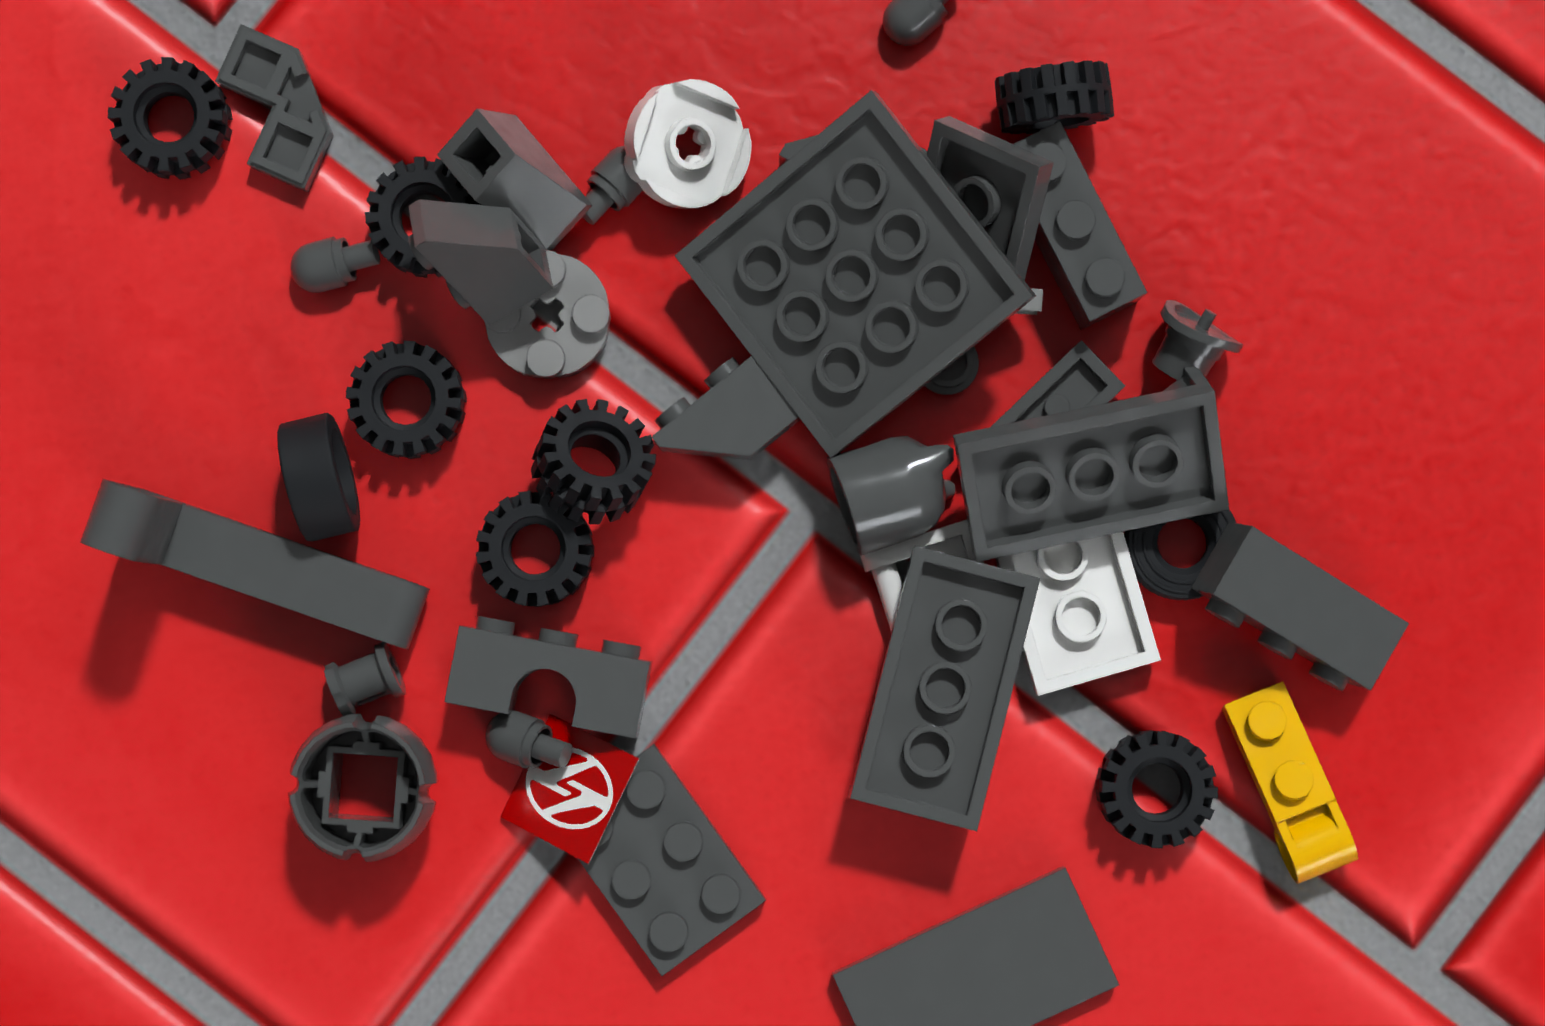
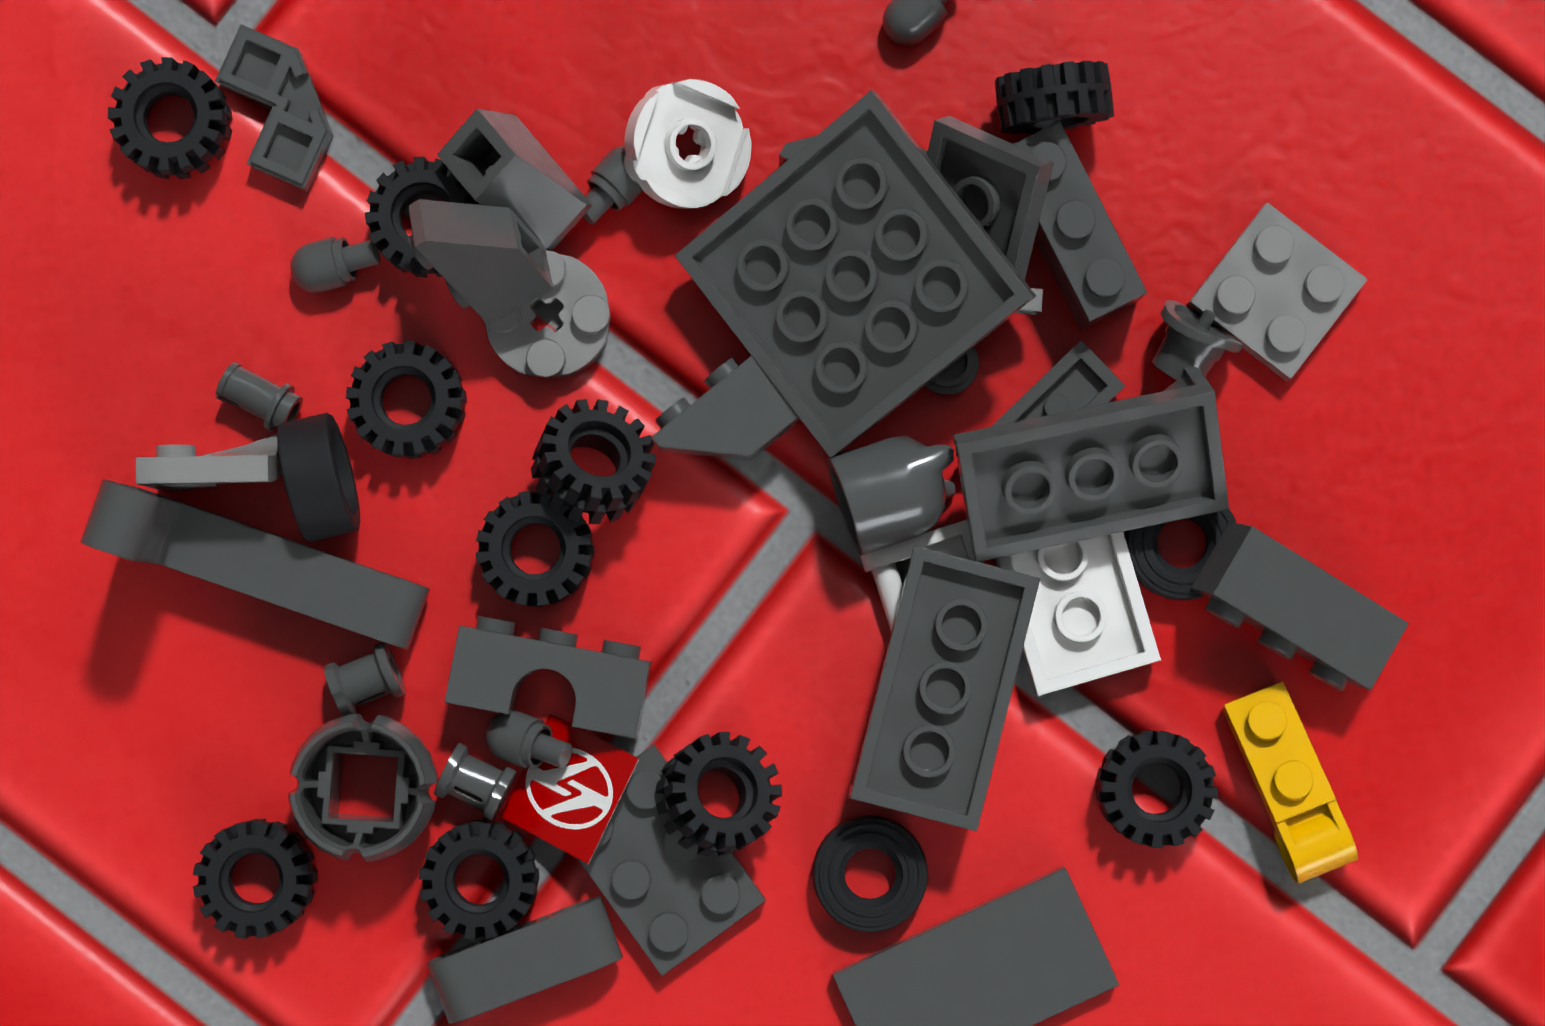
(180, 469): none -> light grey plate
(216, 882): none -> black tyre
(259, 396): none -> dark grey pin
(440, 885): none -> black tyre
(475, 782): none -> dark grey bush
(524, 960): none -> dark grey beam
(748, 776): none -> black tyre
(879, 912): none -> black tyre
(1277, 291): none -> light grey plate

